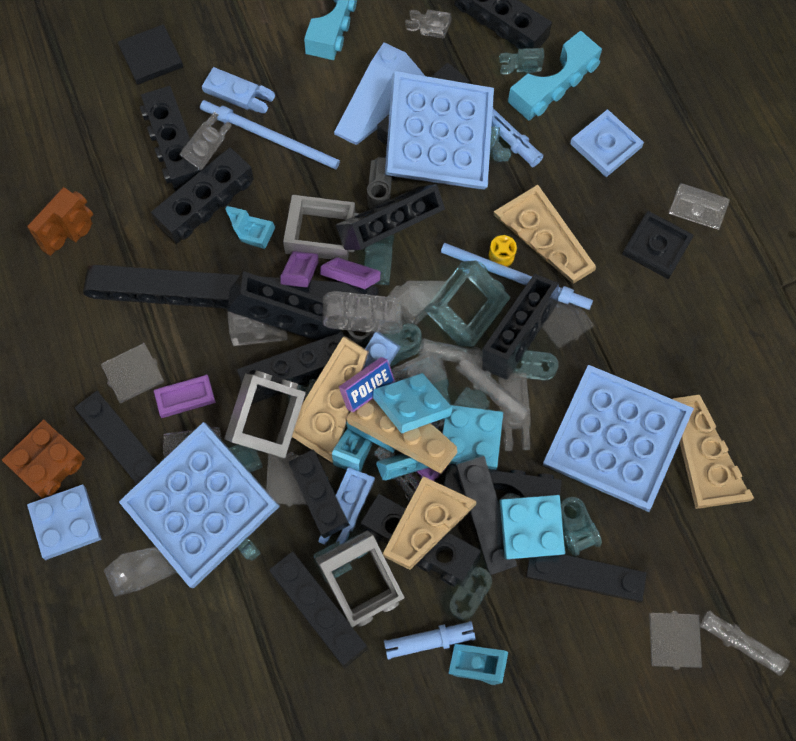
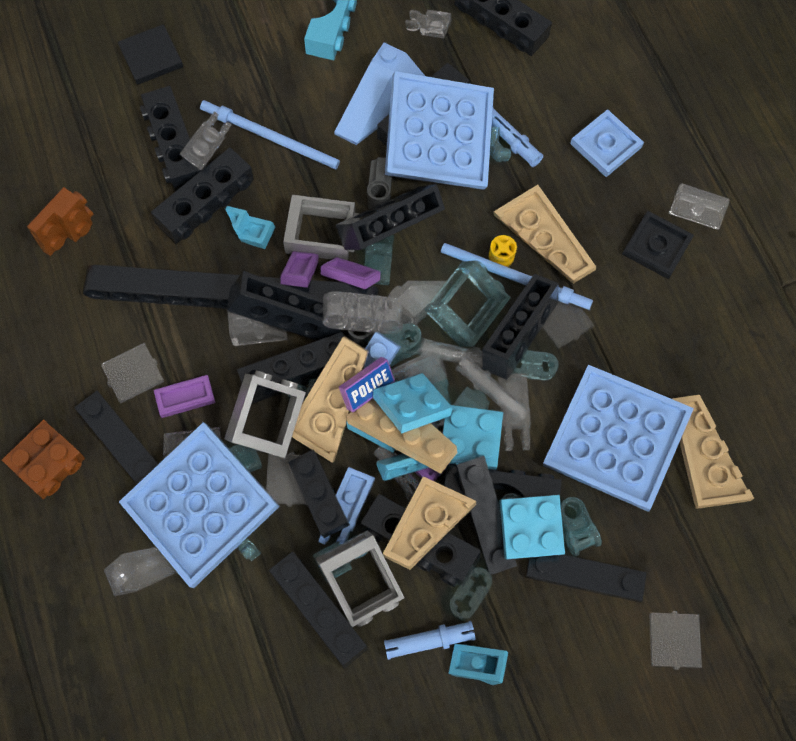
(64, 522): light blue plate -> none
(237, 90): light blue hinge -> none
(351, 451): medium azure slope -> none
(525, 61): clear light blue plate -> none
(534, 93): medium azure arch -> none
(715, 625): clear pin -> none

